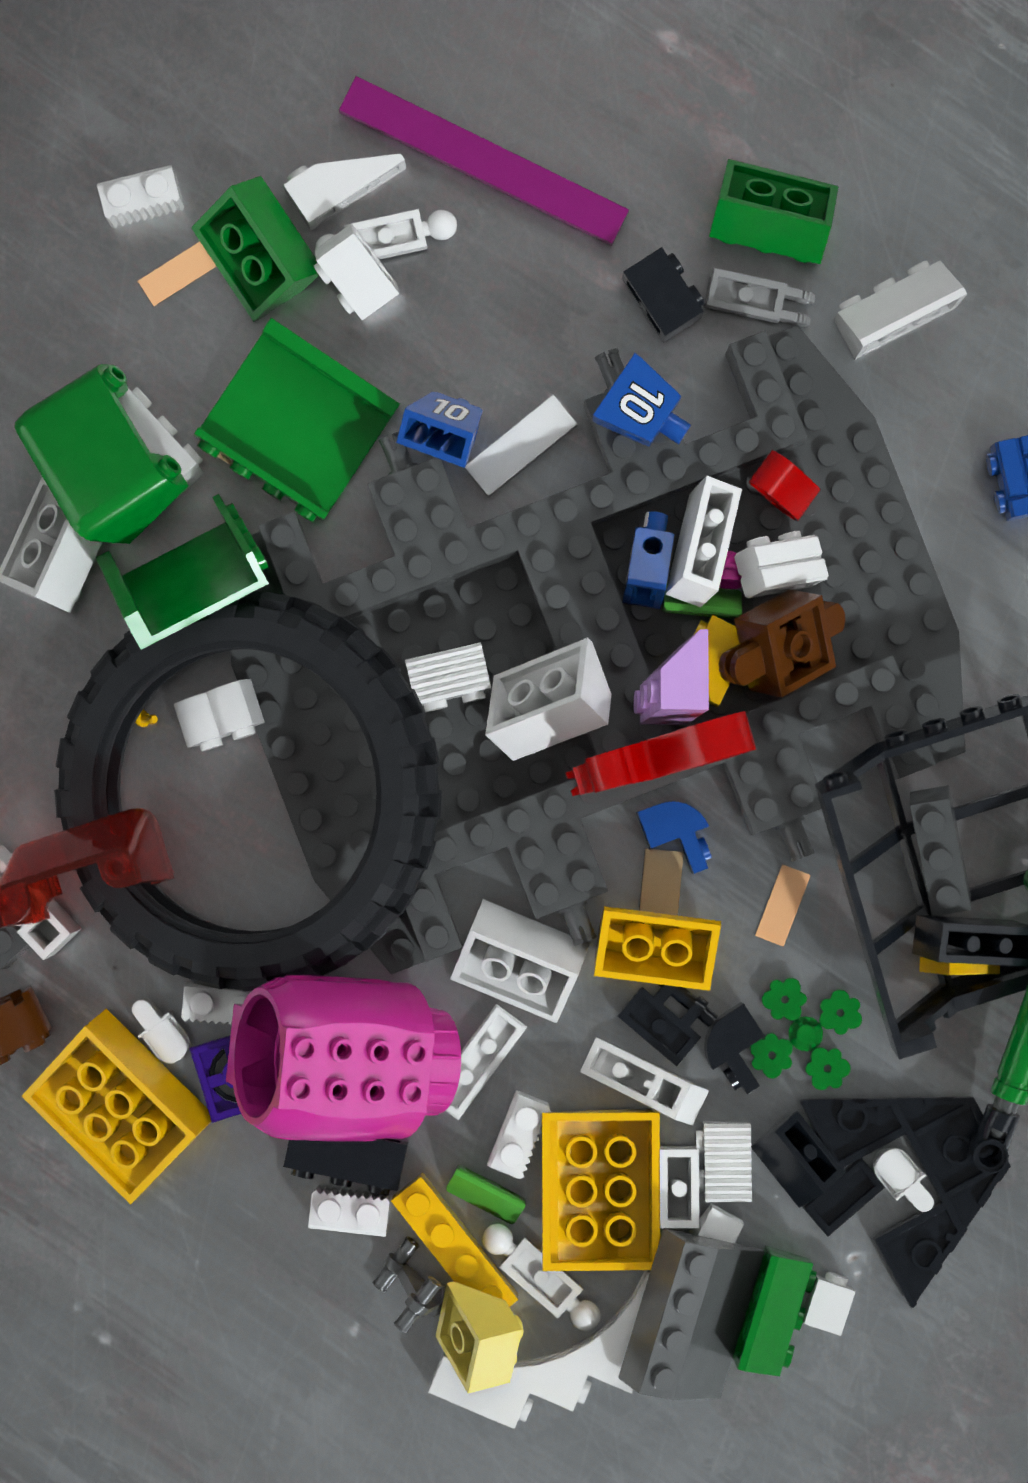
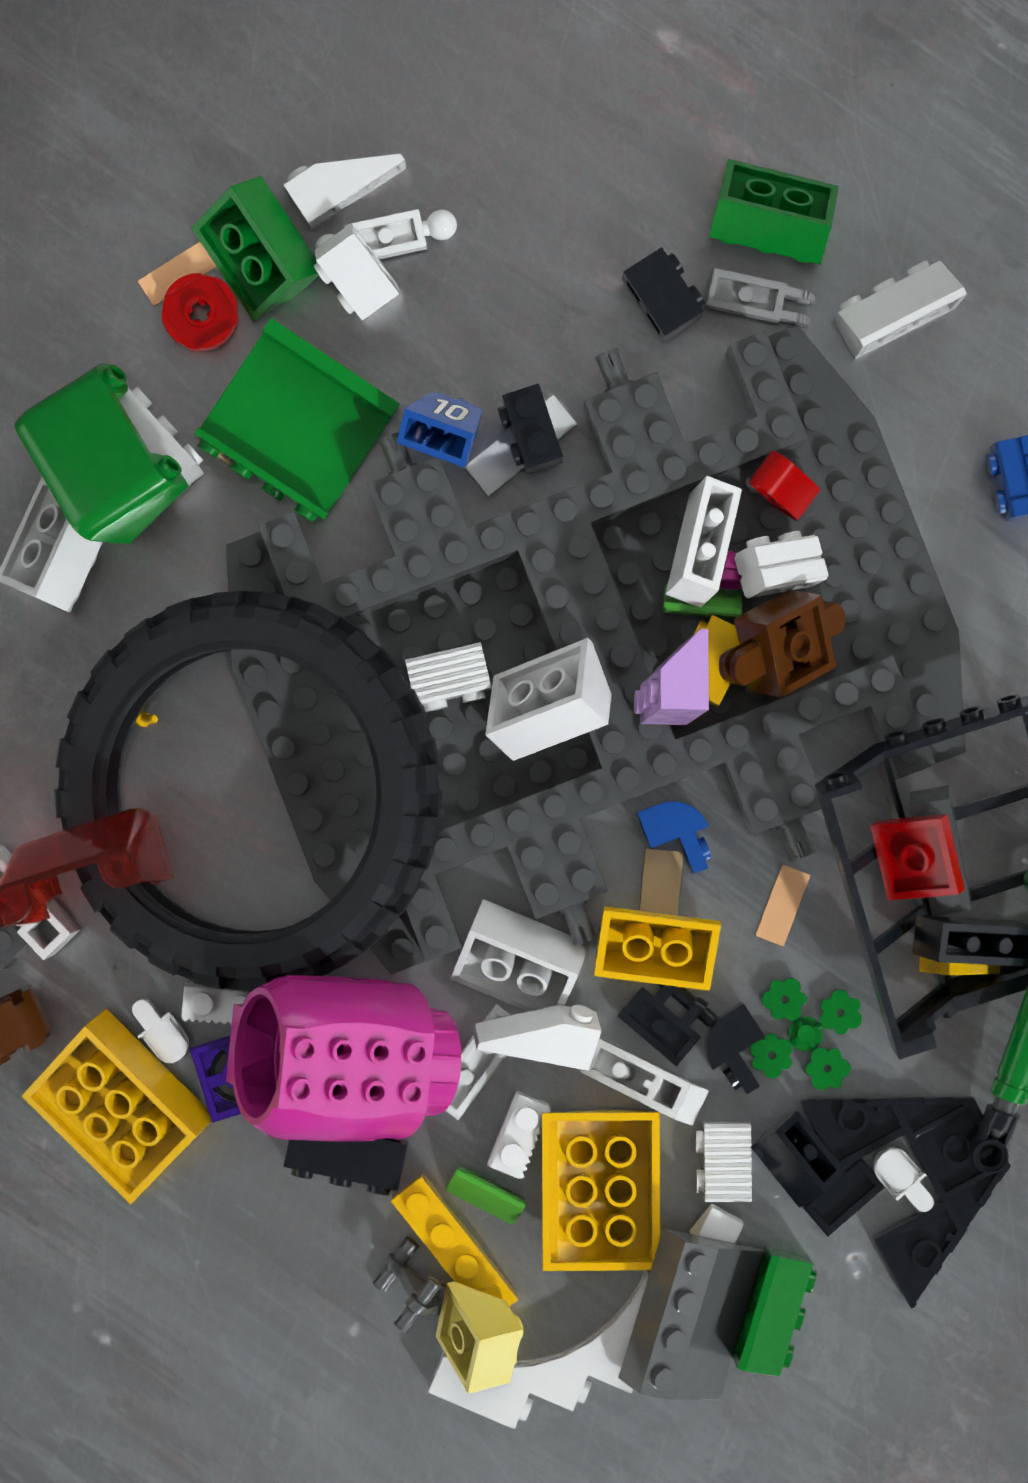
(140, 196): white brick -> none
(187, 579): green panel -> none
(206, 291): none -> red plate
(219, 713): white brick -> none
(349, 1211): white brick -> none
(483, 160): magenta tile -> none
(532, 429): none -> black brick
(546, 1035): none -> white slope
(552, 1289): white plate -> none
(641, 405): blue torso -> none
(649, 572): blue torso -> none
(665, 754): red animal -> none
(679, 1187): white brick -> none
(829, 1303): white brick -> none
(917, 857): none -> red plate

